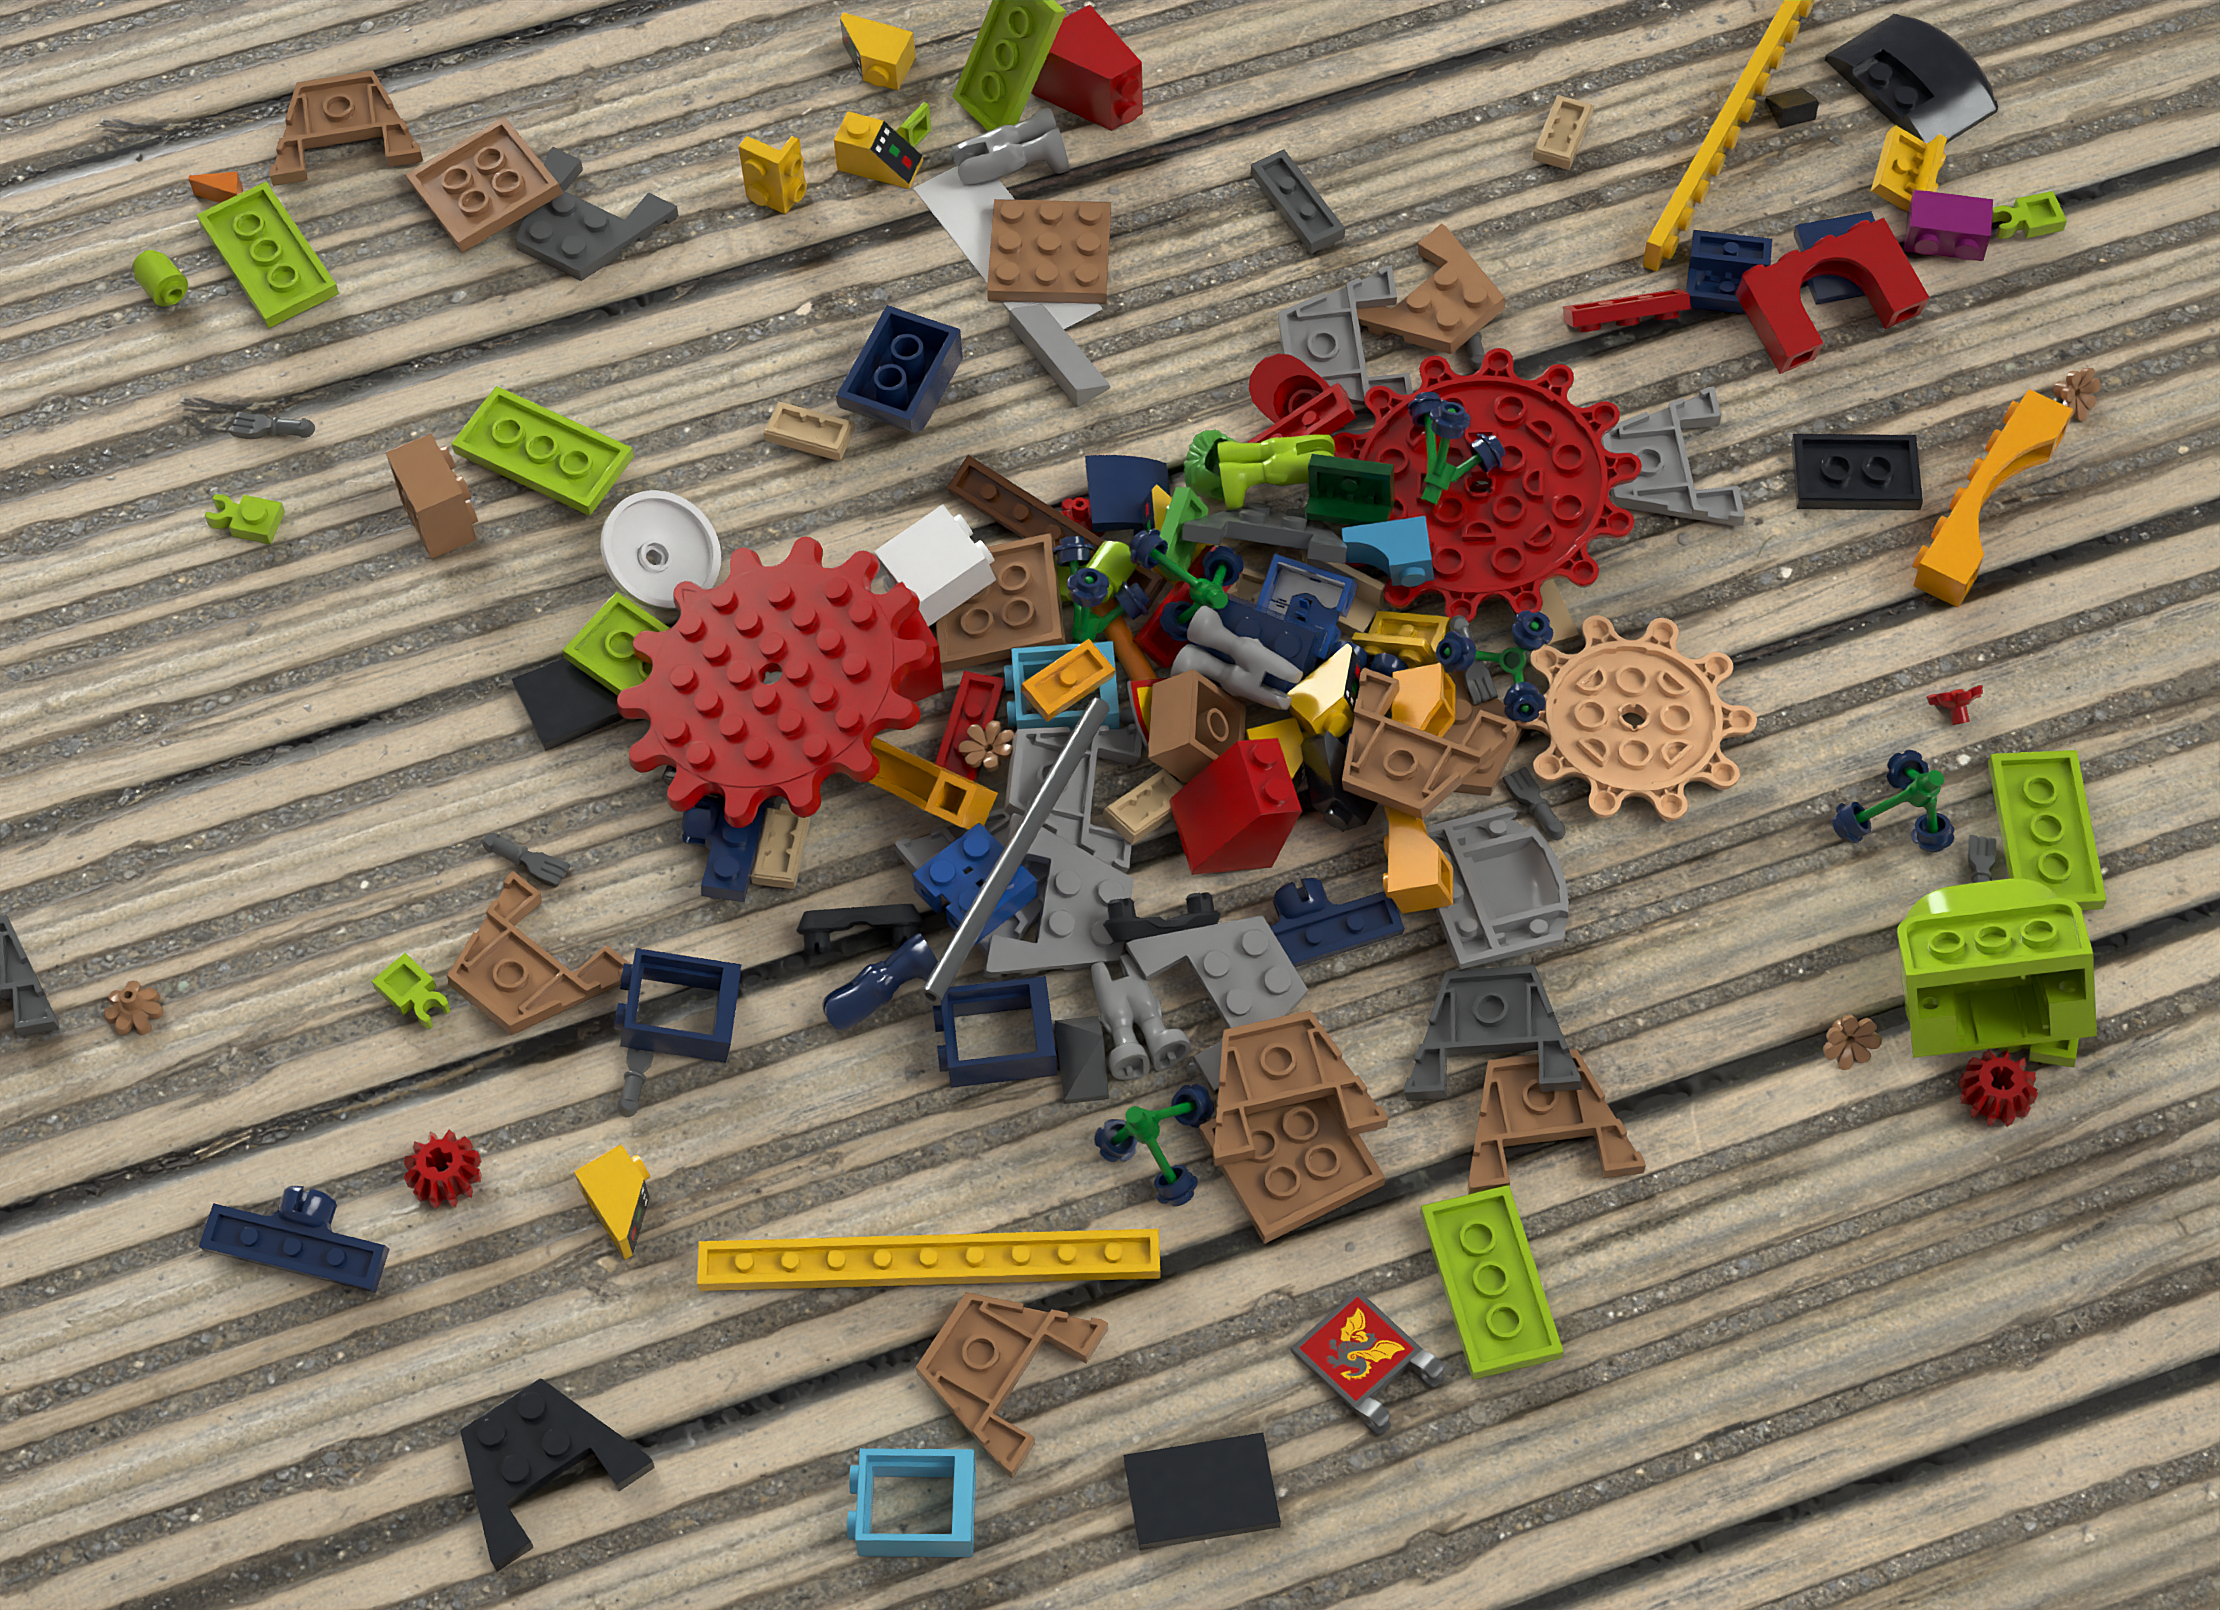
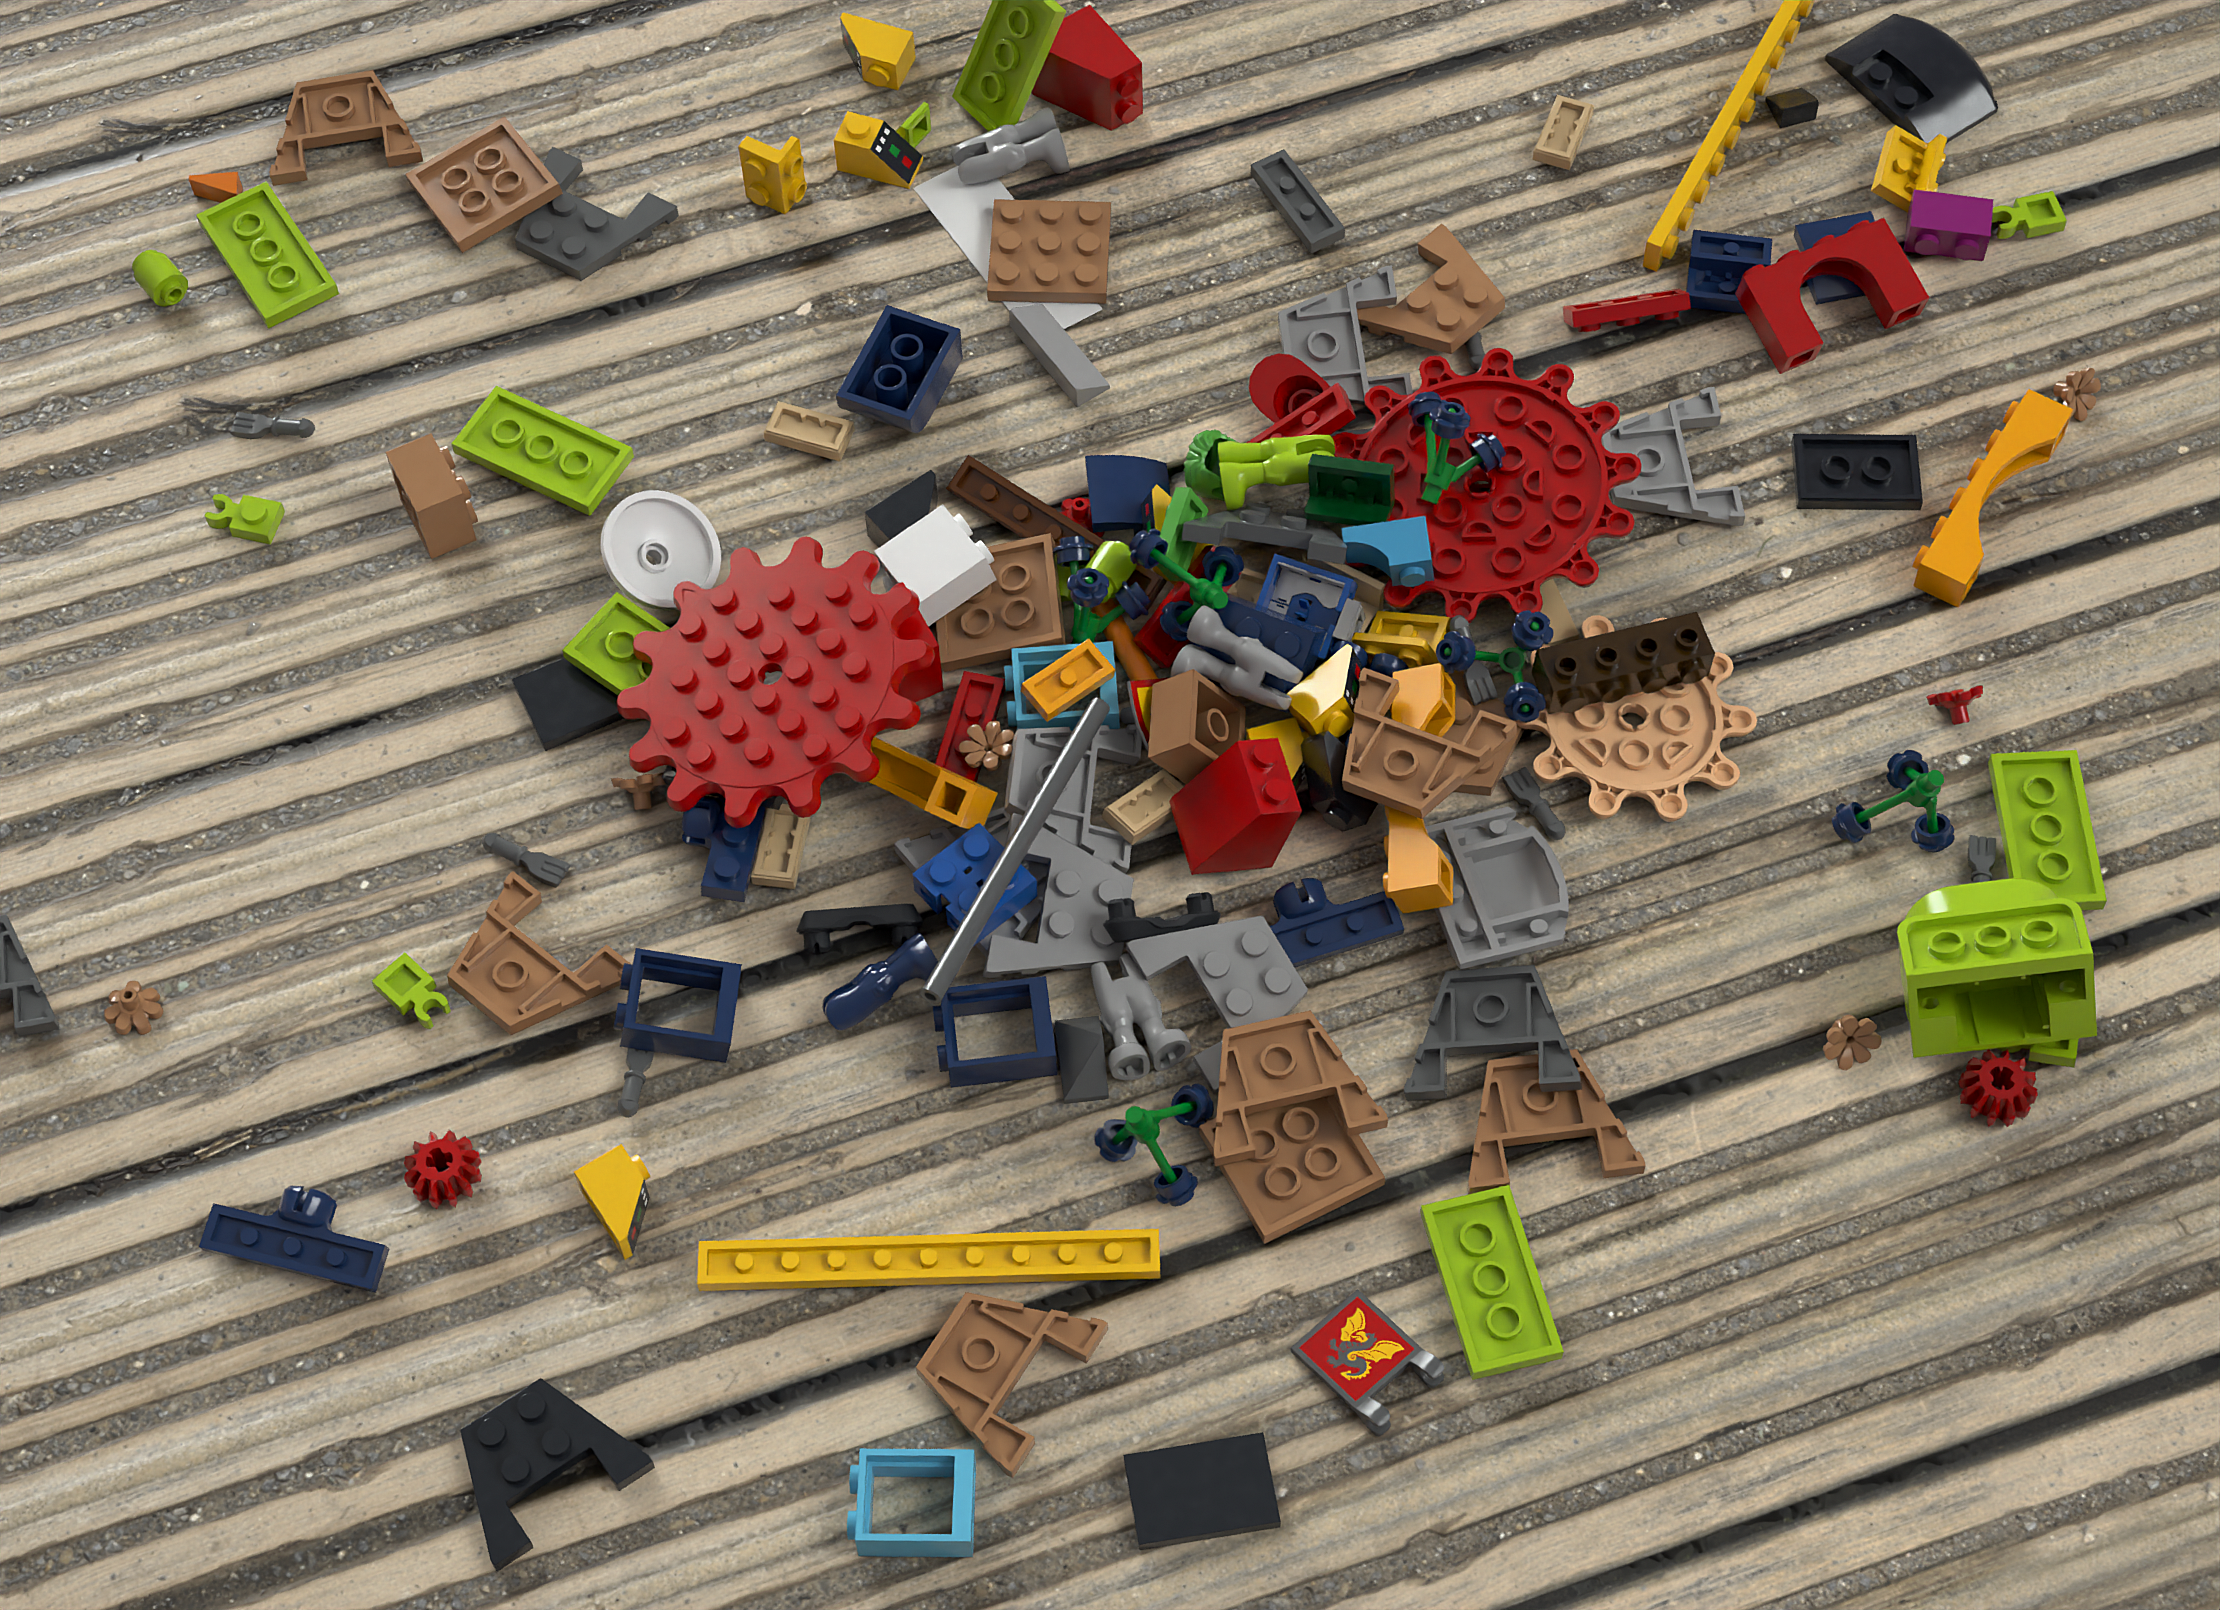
(640, 788): none -> medium nougat plant
(902, 509): none -> black slope
(1350, 621): none -> light grey tile
(1623, 663): none -> dark brown brick

